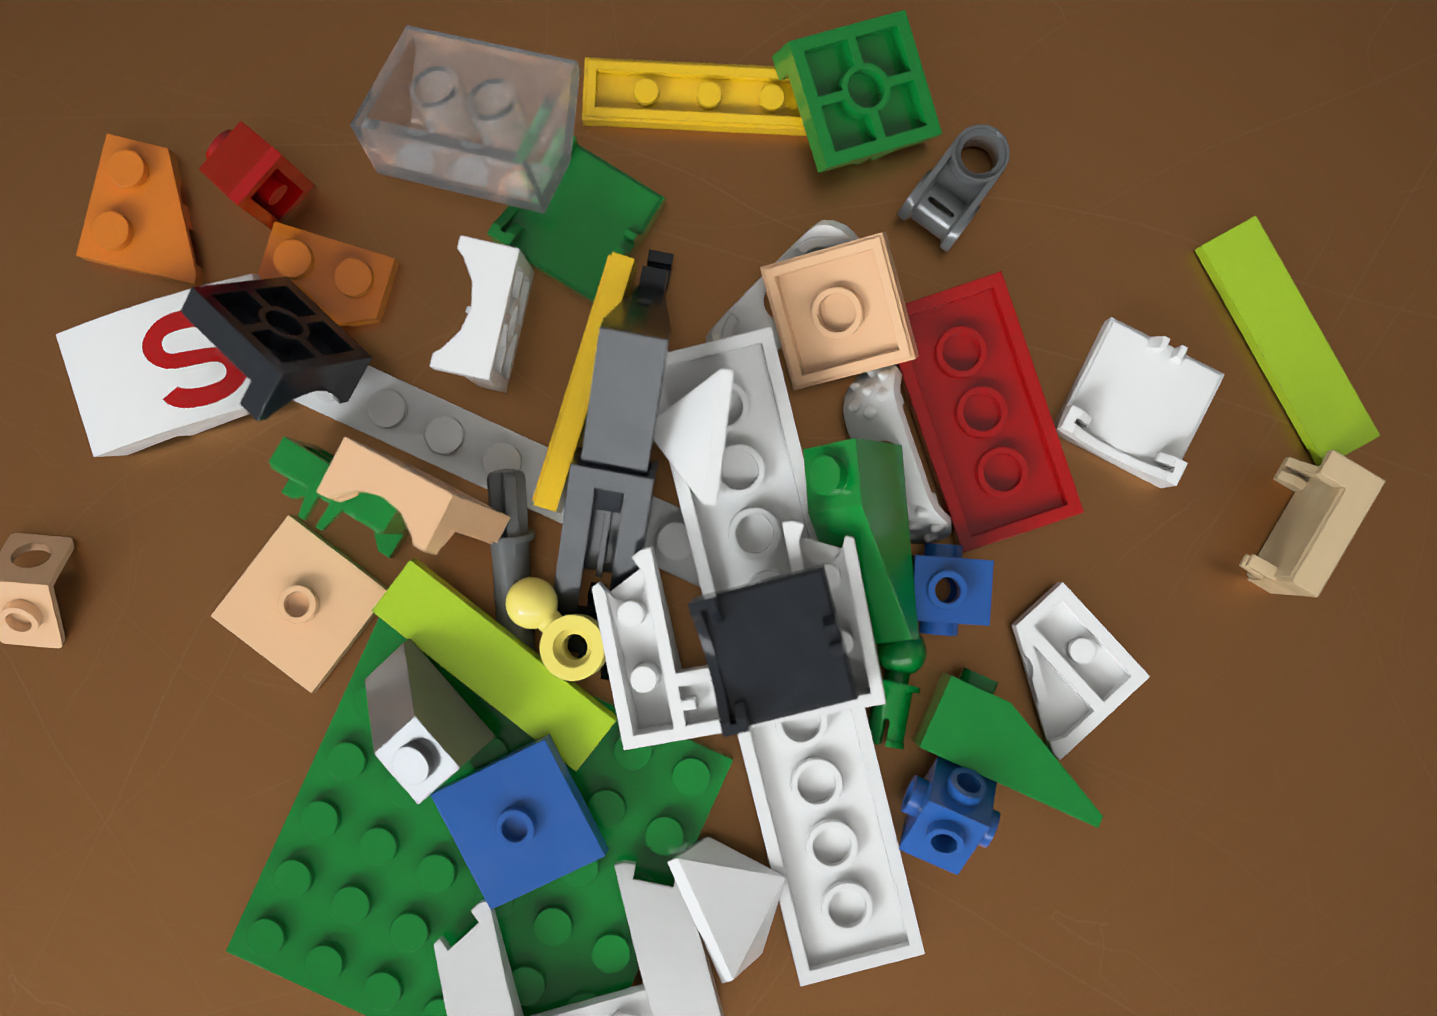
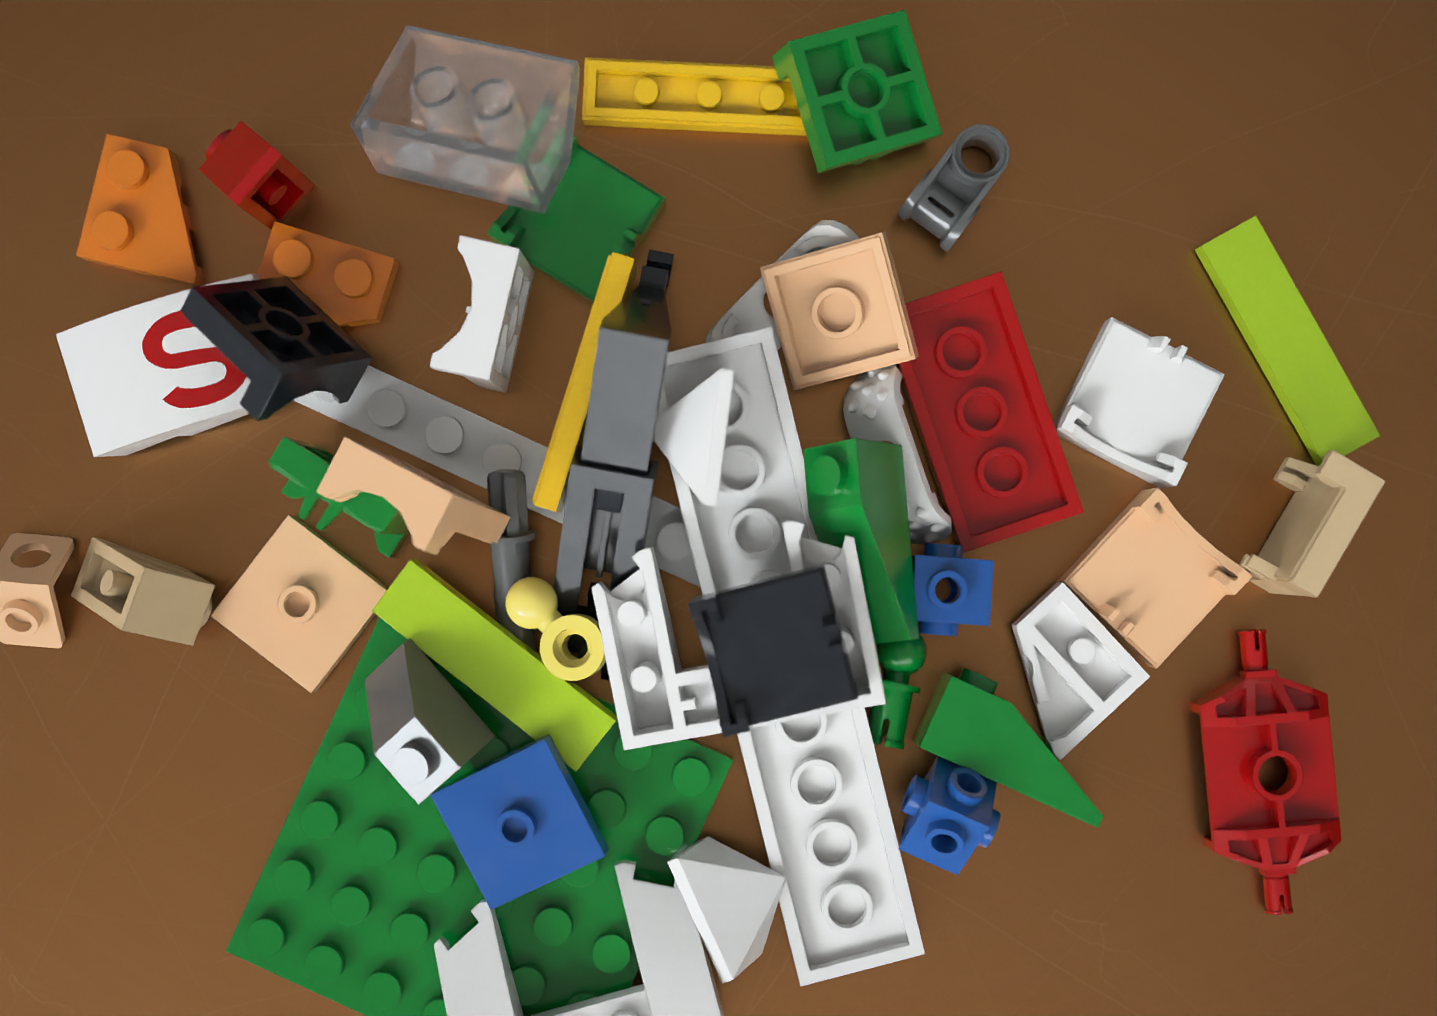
(143, 593): none -> tan slope
(1152, 577): none -> light nougat piece
(1242, 728): none -> red plate

